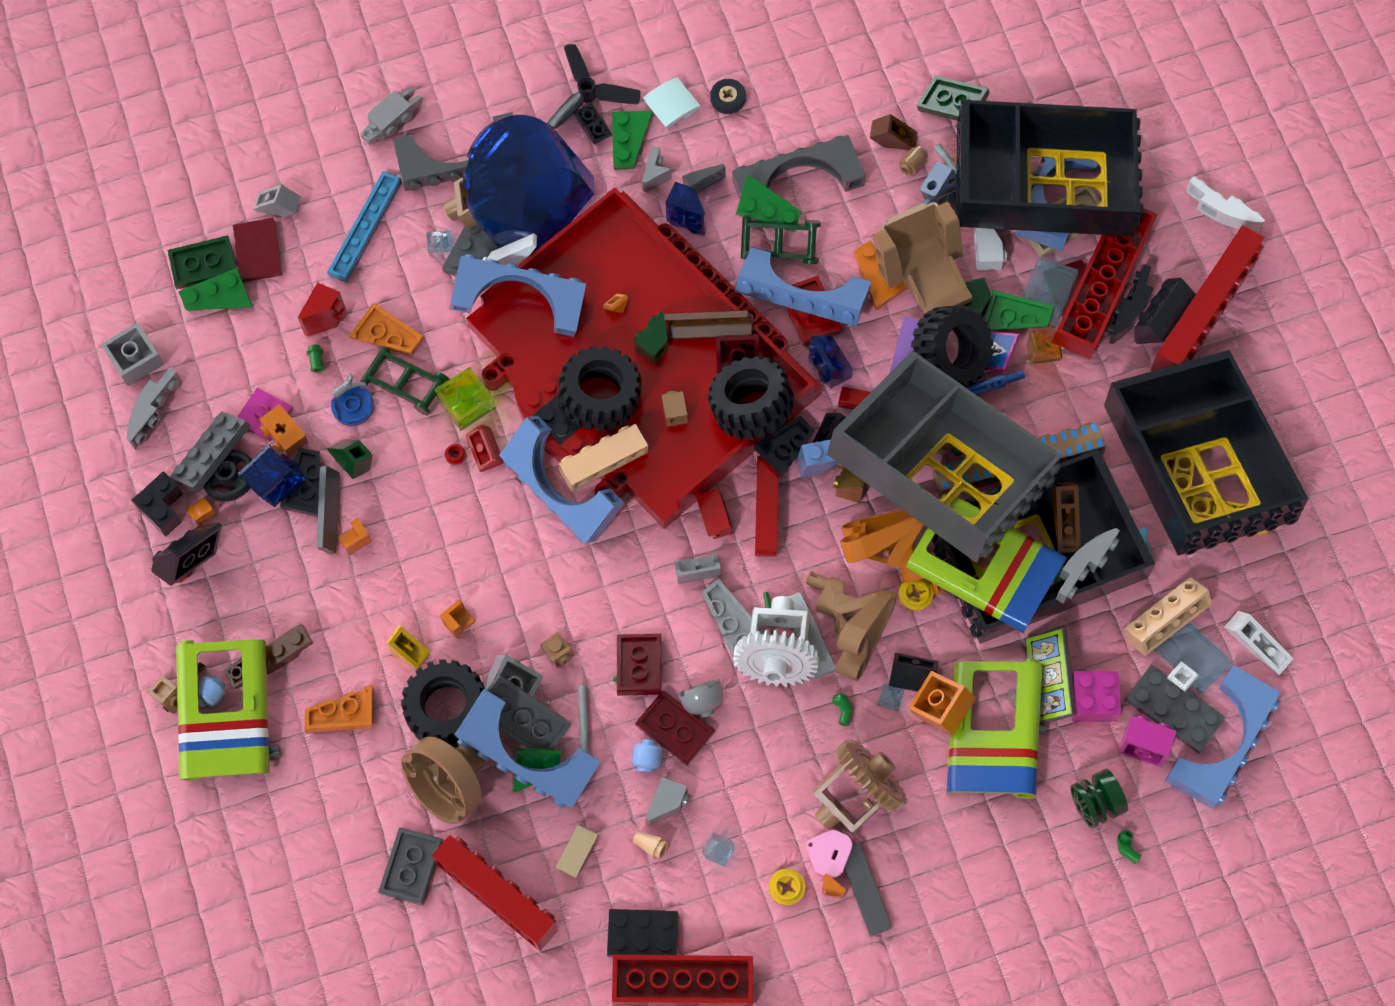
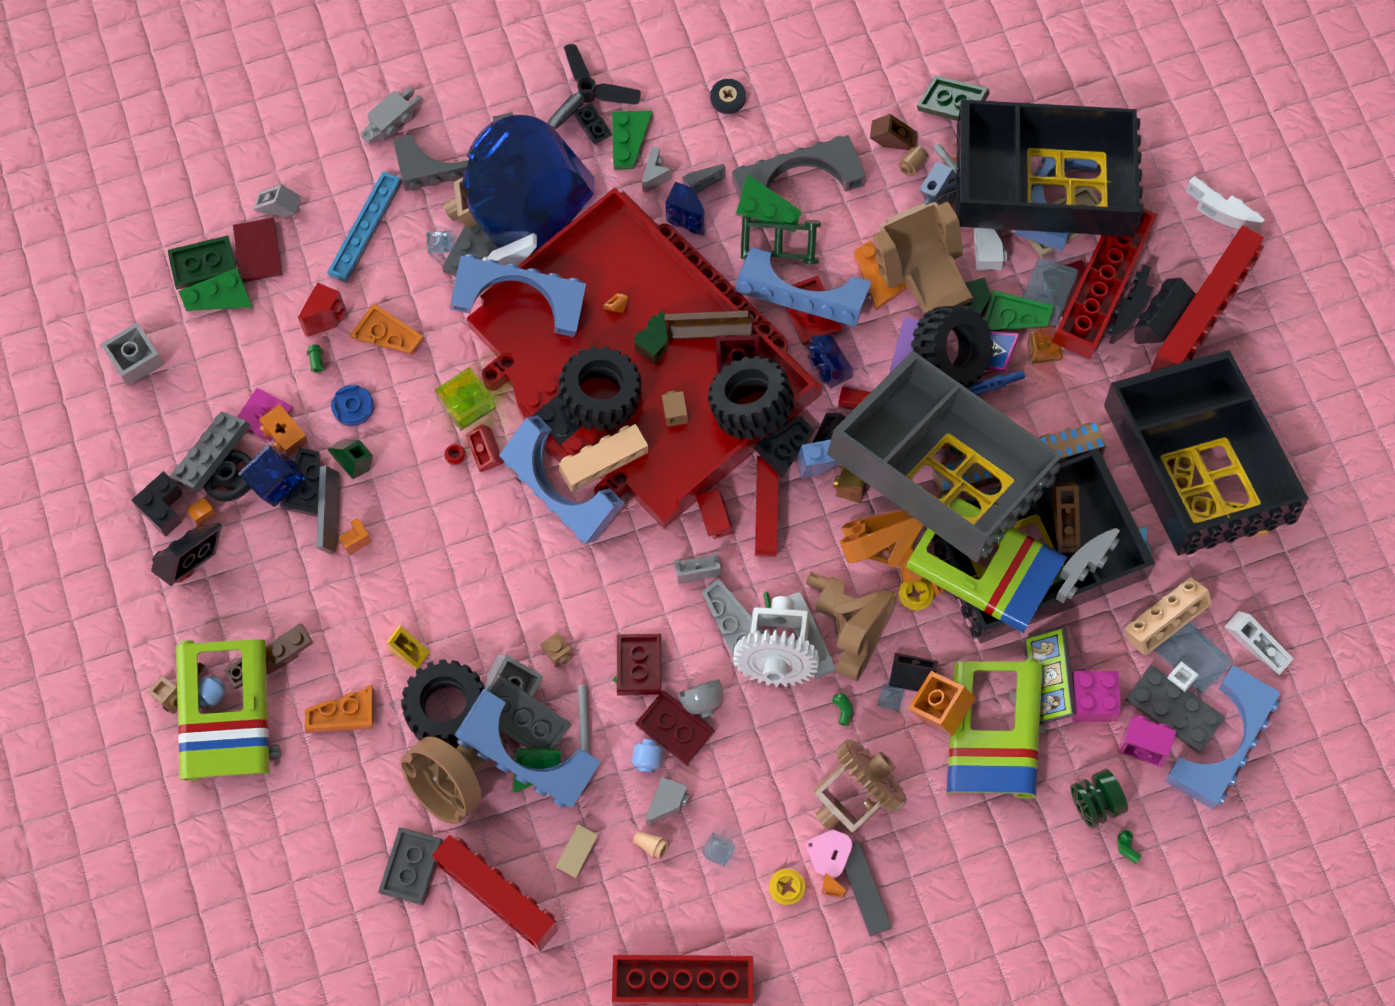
(145, 412): light grey slope -> none
(347, 385): light grey bar -> none
(421, 406): dark green piece -> none
(457, 618): orange panel -> none
(642, 932): black plate -> none
(671, 102): light aqua slope -> none

